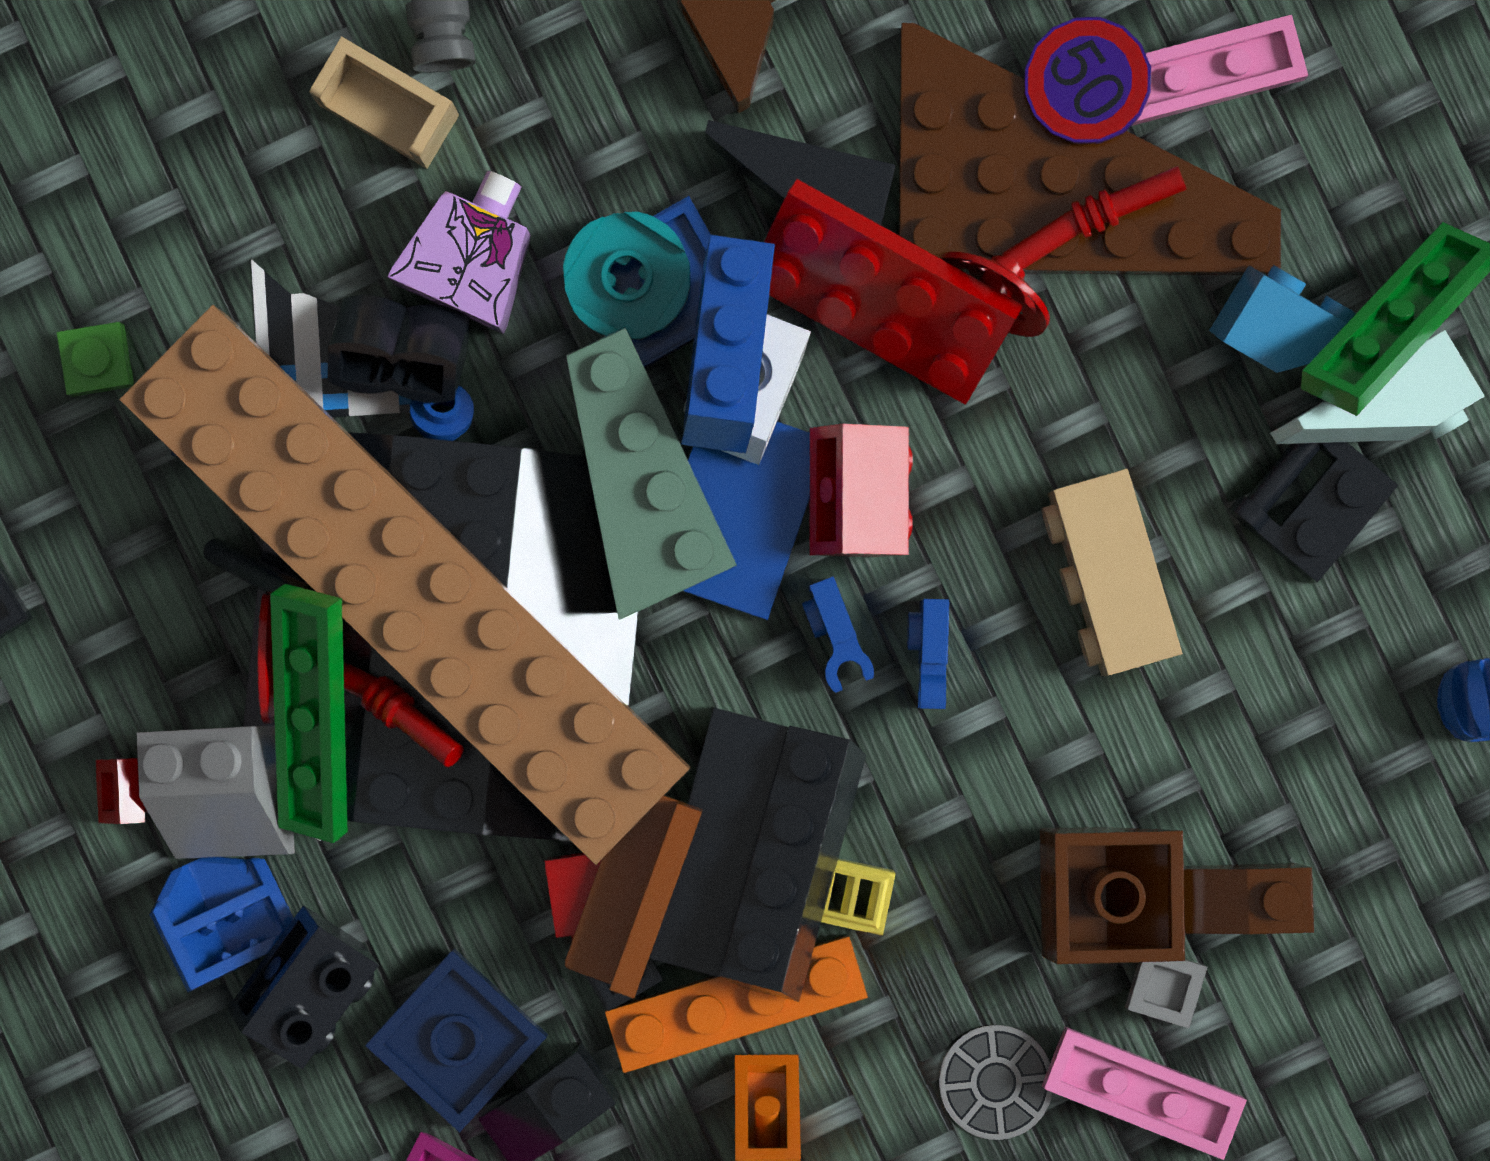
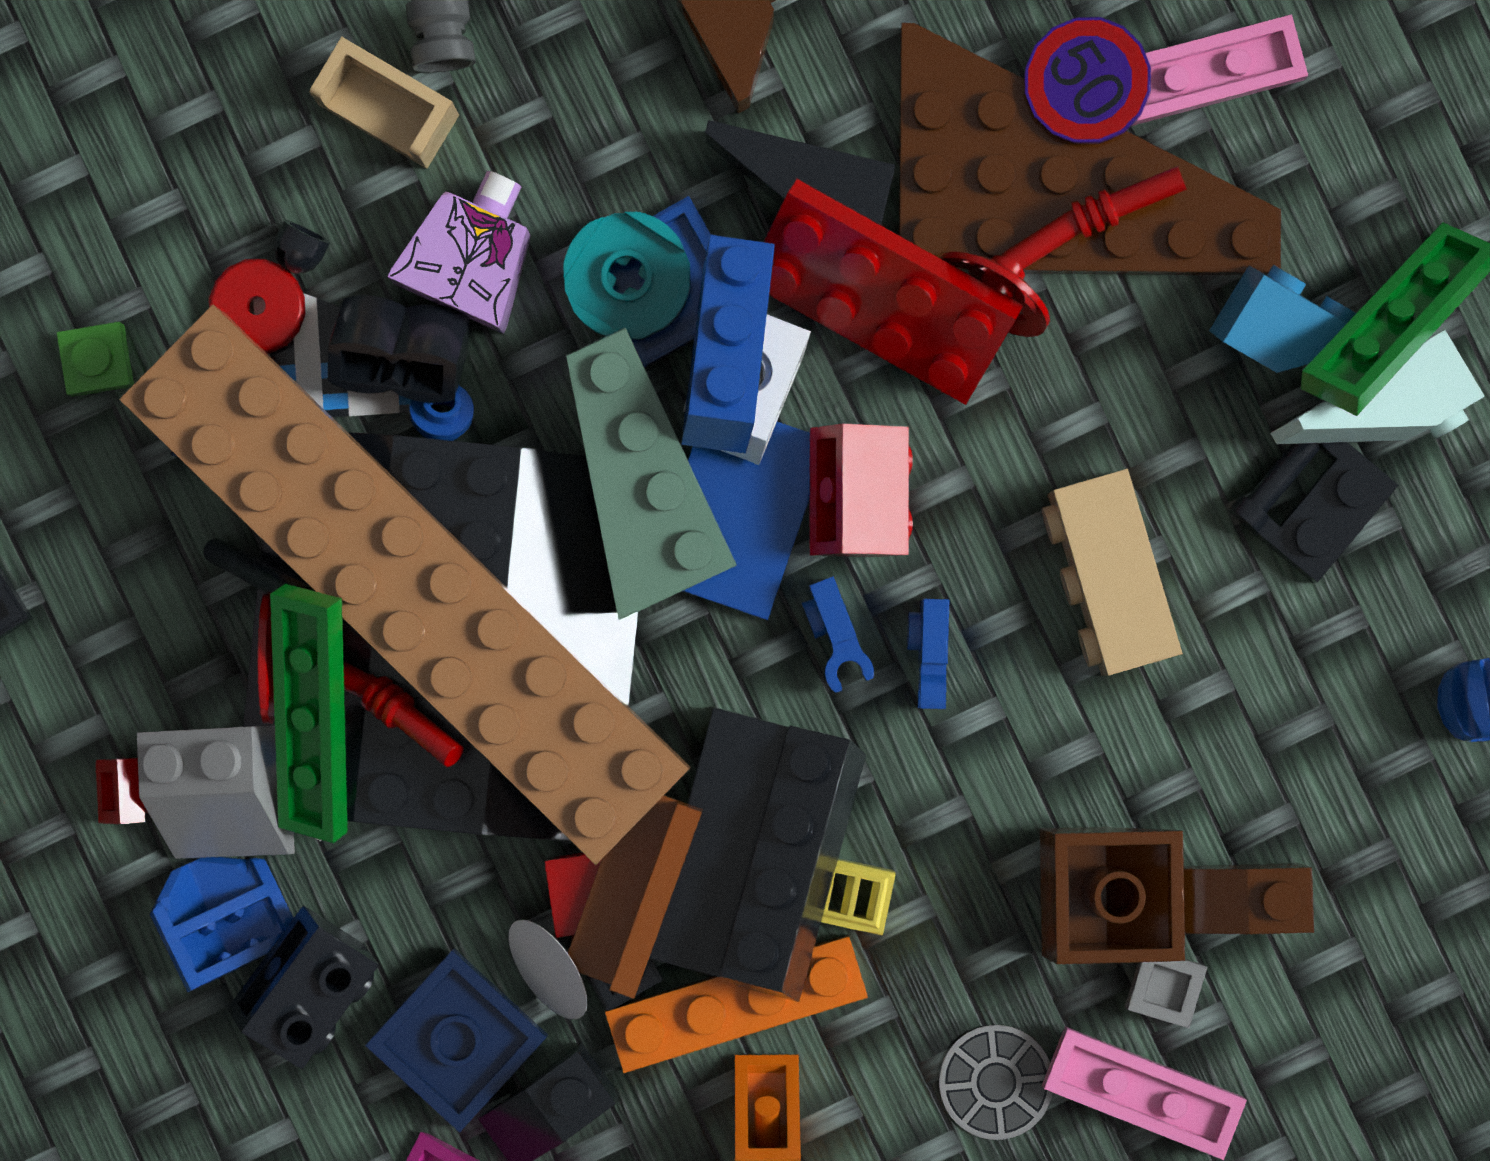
(272, 283): none -> red piece
(299, 247): none -> black hinge
(547, 969): none -> white sticker

